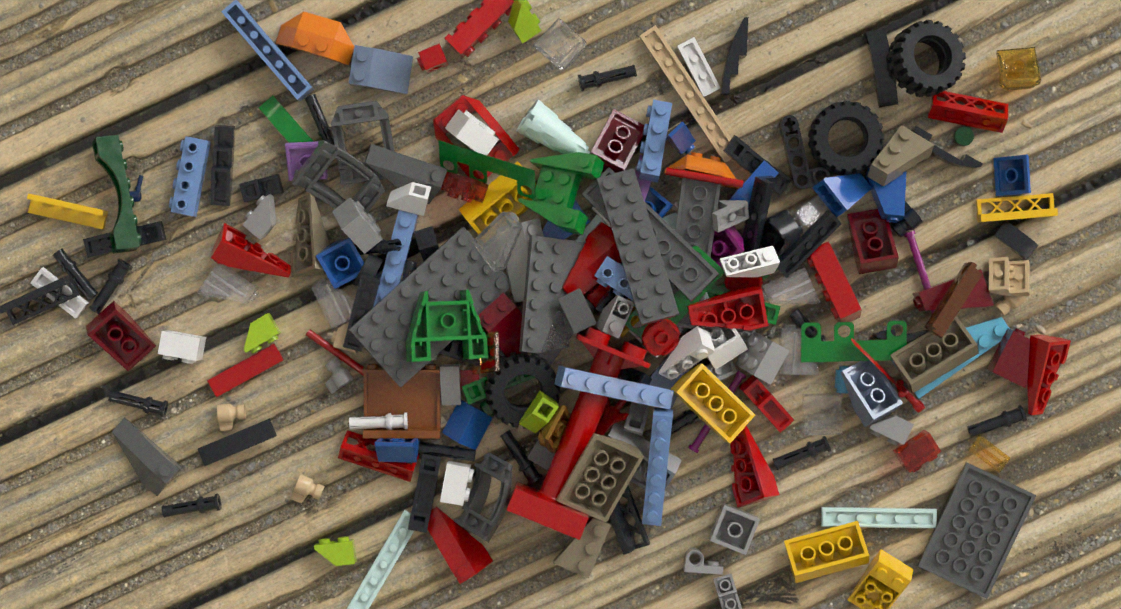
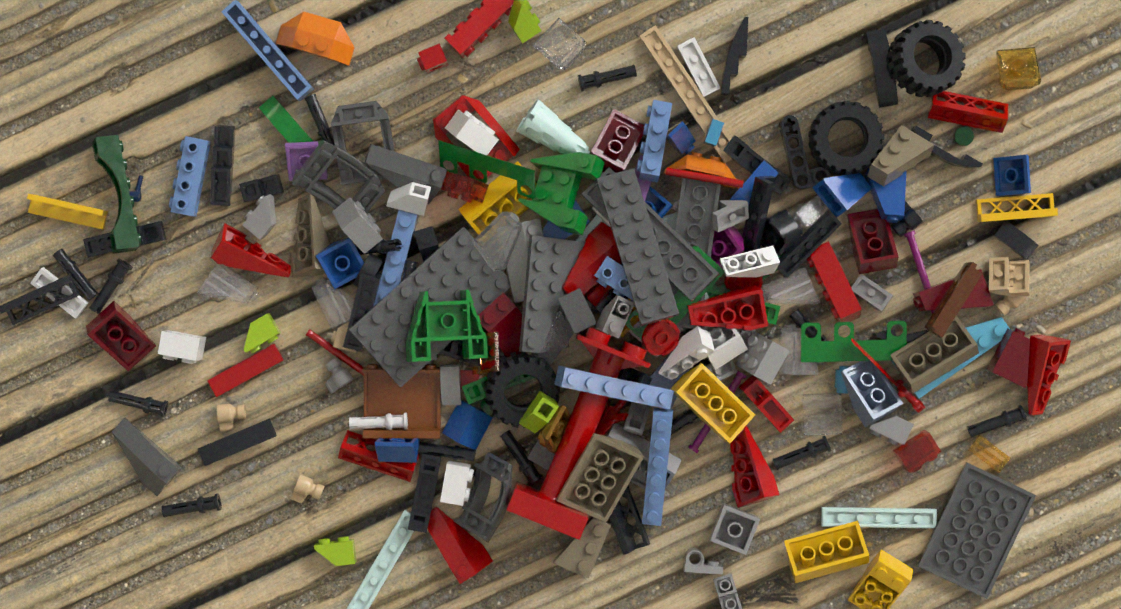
(380, 69): sand blue slope -> none
(713, 132): none -> dark azure piece
(871, 292): none -> light grey plate

